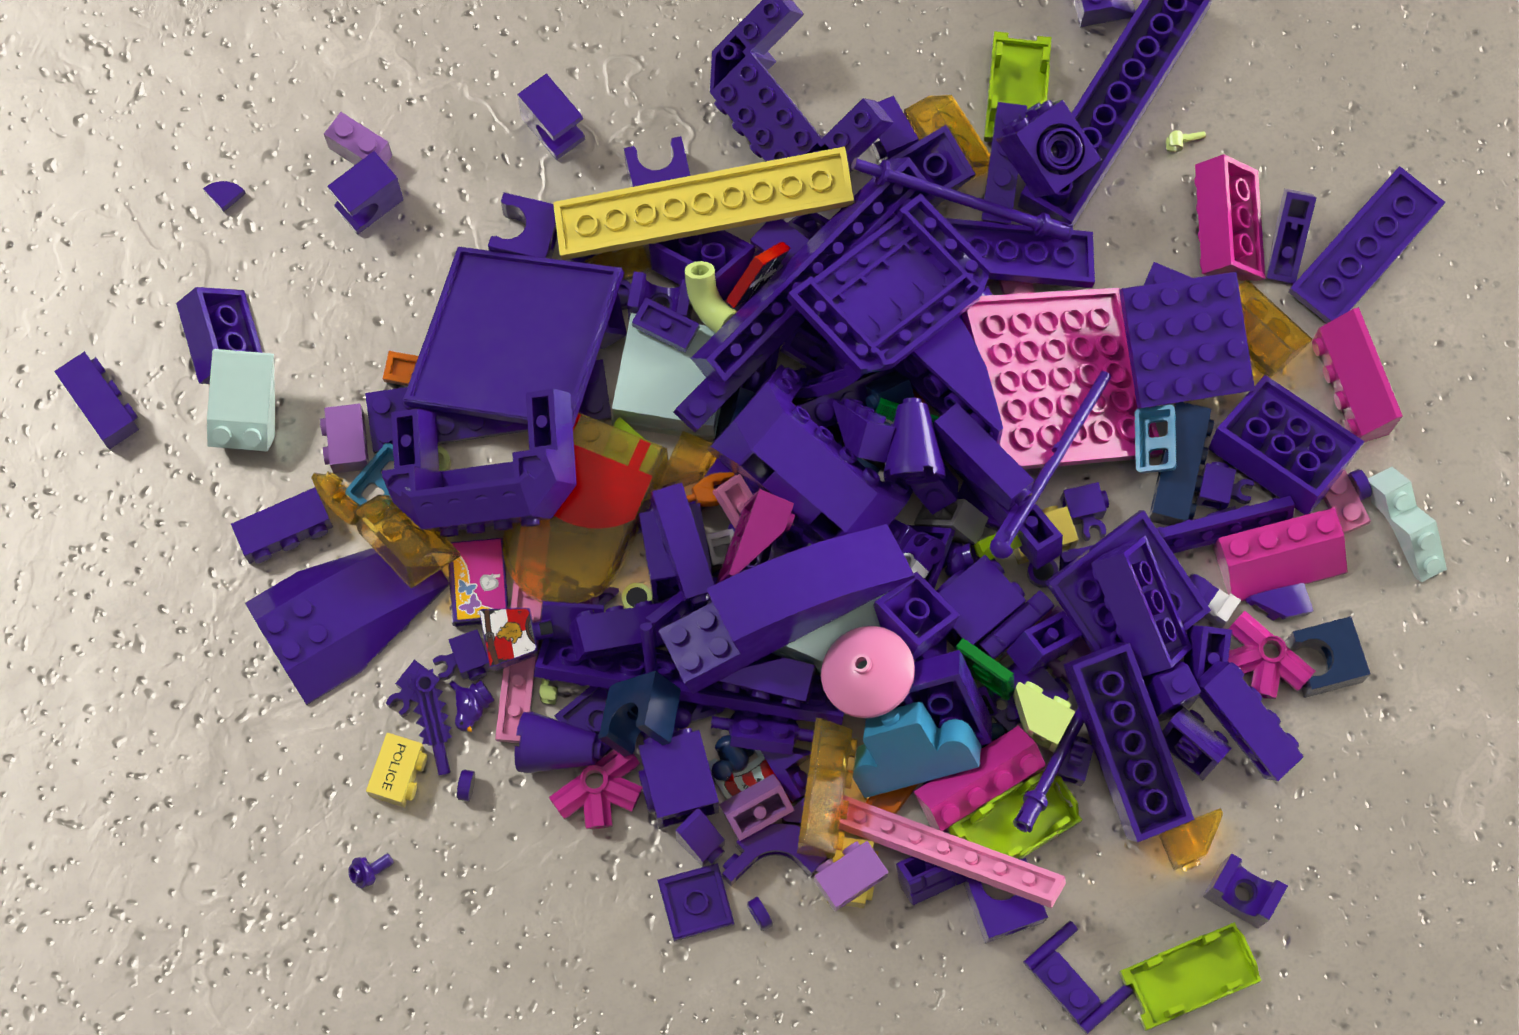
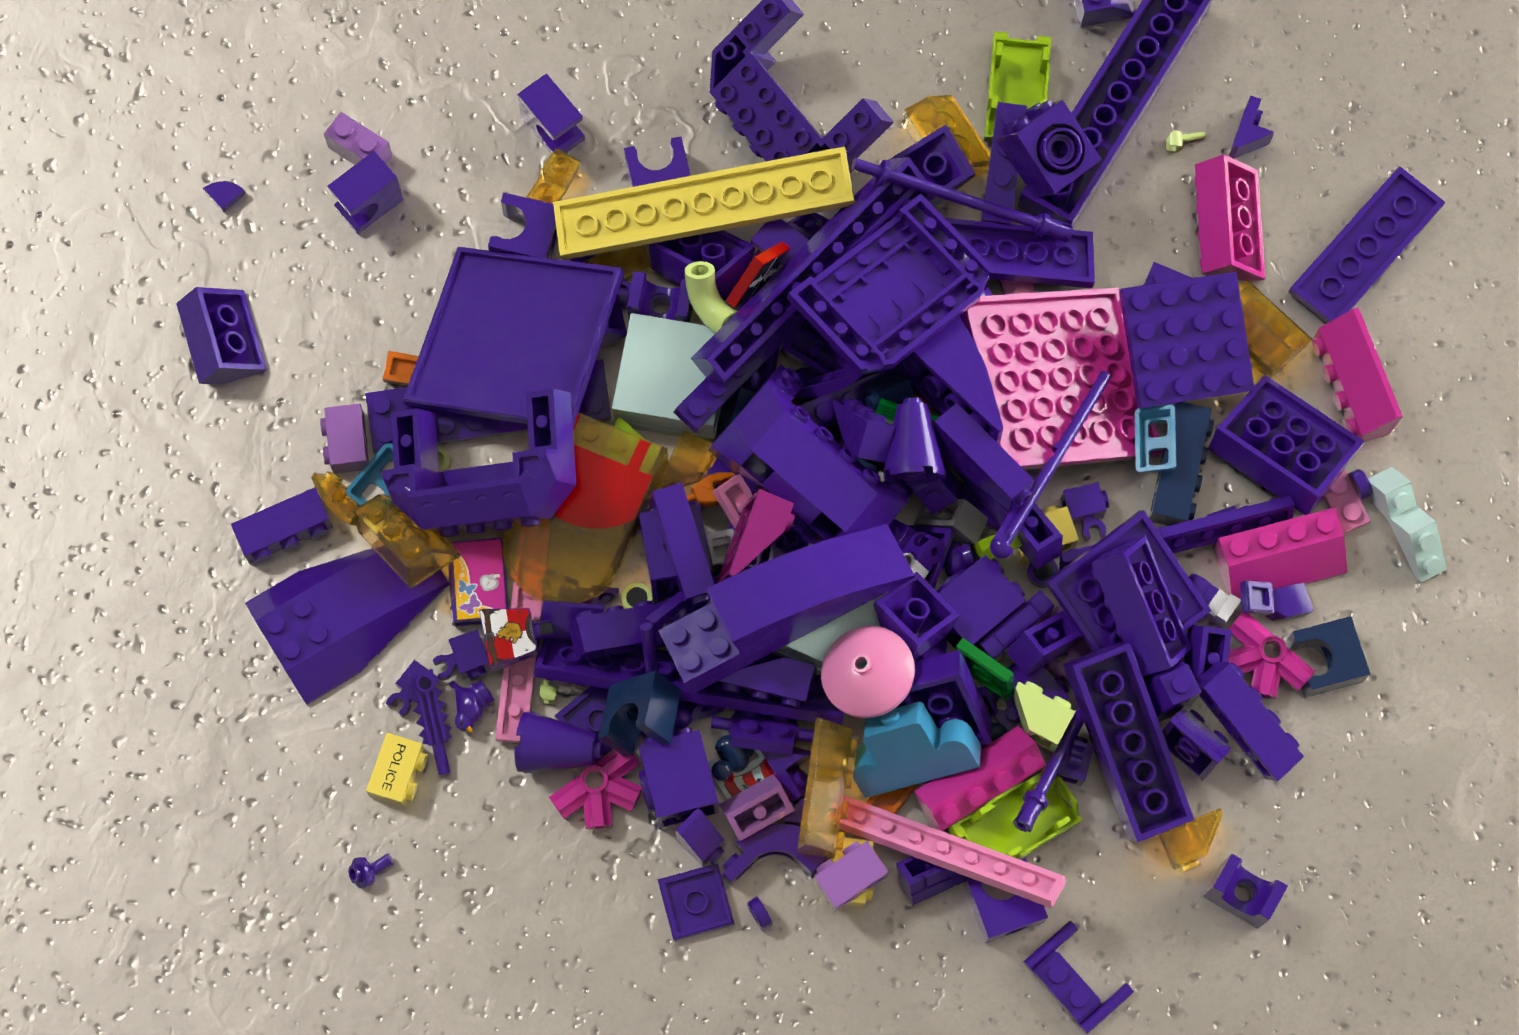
(98, 399): dark purple brick -> none
(241, 400): light aqua slope -> none
(465, 785): dark purple tile -> none
(555, 177): none -> clear yellow slope
(665, 325): dark purple plate -> none
(898, 135): dark purple brick -> none
(1192, 975): lime piece -> none
(1219, 487): dark purple brick -> none
(1249, 134): none -> dark purple slope
(1257, 597): none -> dark purple tile
(1290, 235): dark purple slope -> none

